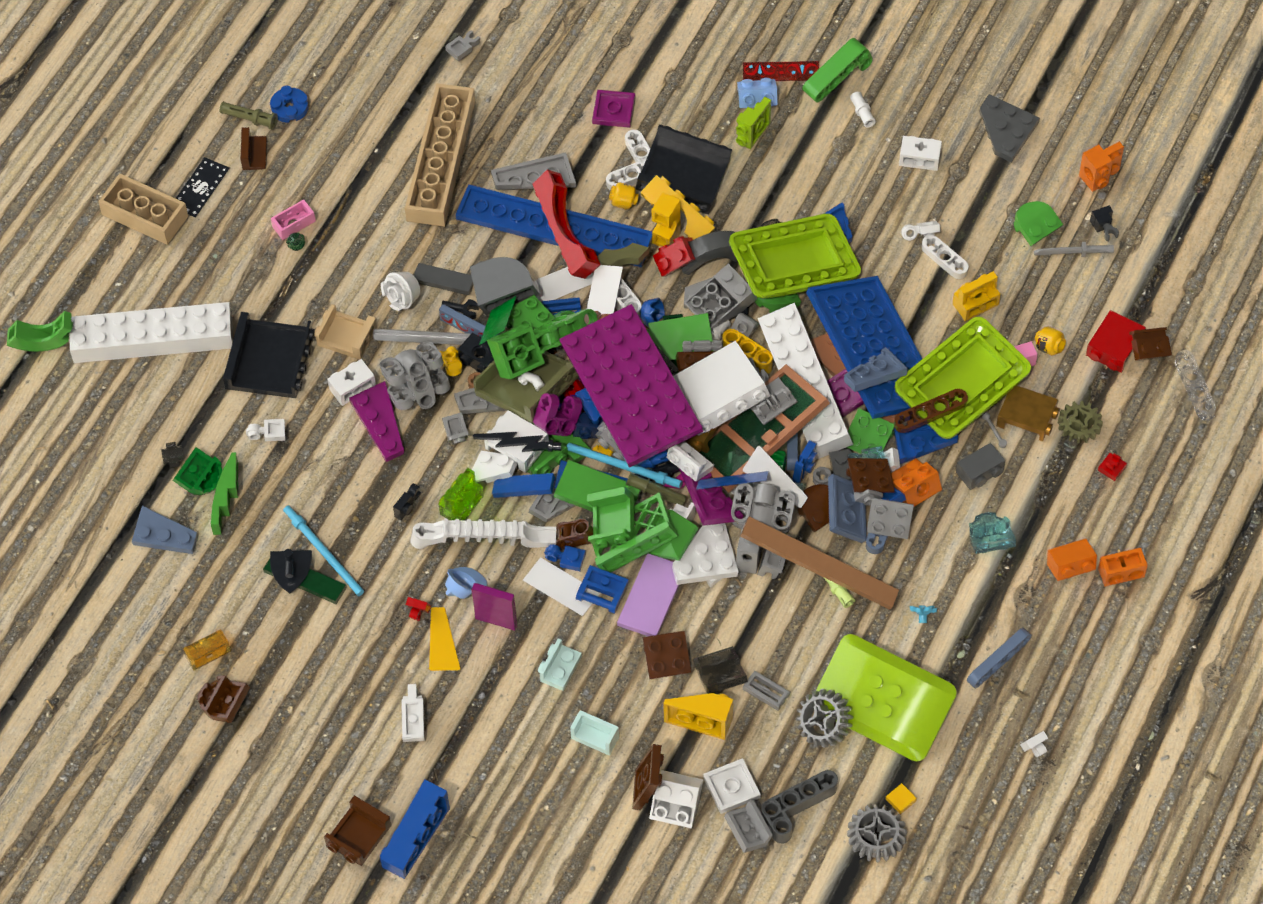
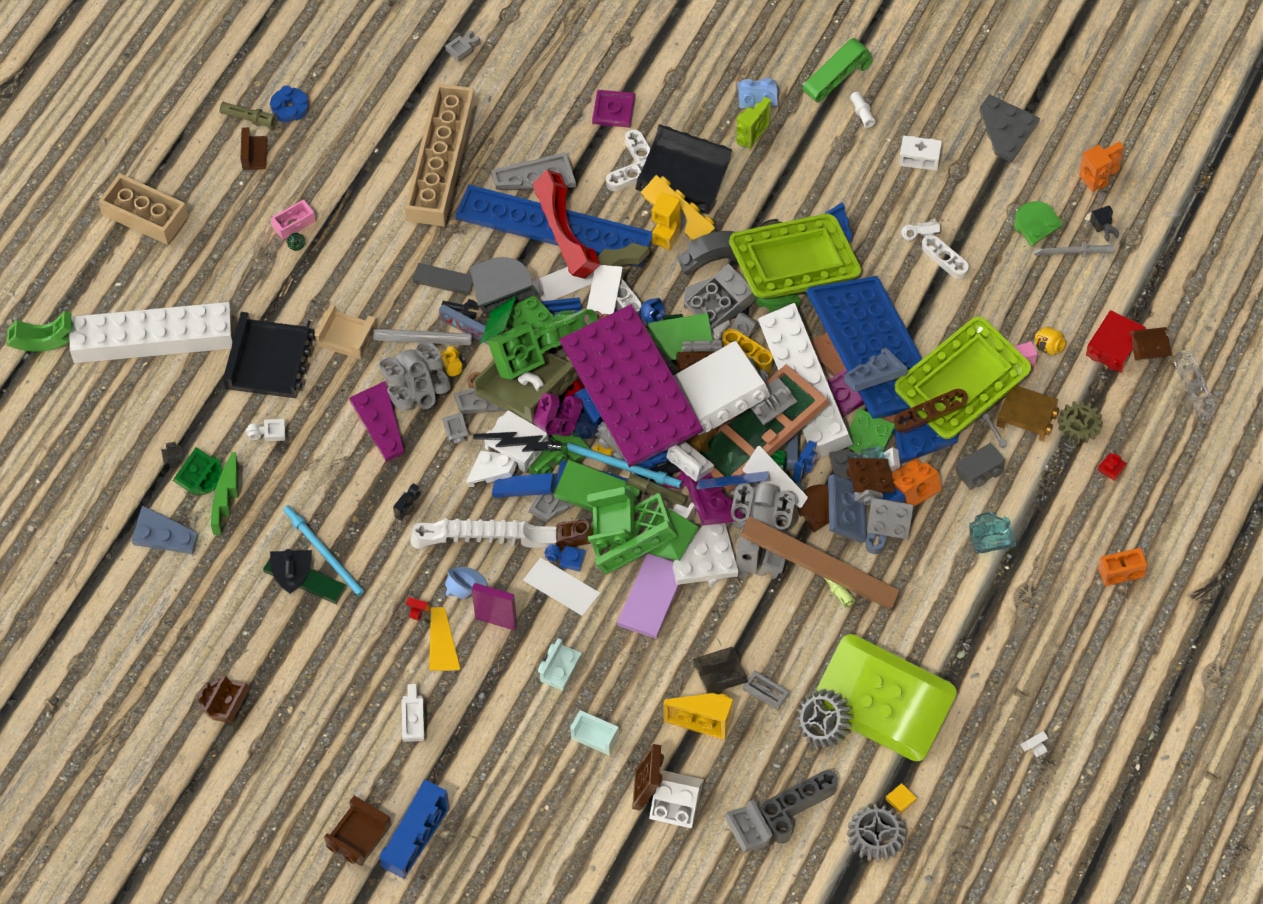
(202, 185): black sticker -> none
(212, 644): clear yellow piece -> none
(351, 381): white brick -> none
(400, 289): white cone -> none
(463, 487): clear neon green brick -> none
(471, 350): black brick -> none
(604, 583): blue plate -> none
(623, 195): yellow head -> none
(666, 654): reddish brown hinge -> none
(674, 256): red bracket -> none
(731, 786): white plate -> none
(780, 70): clear red tile -> none
(821, 471): light grey bush -> none
(923, 611): medium azure plant -> none
(986, 292): yellow brick -> none
(999, 658): sand blue beam -> none
(1071, 559): orange brick -> none

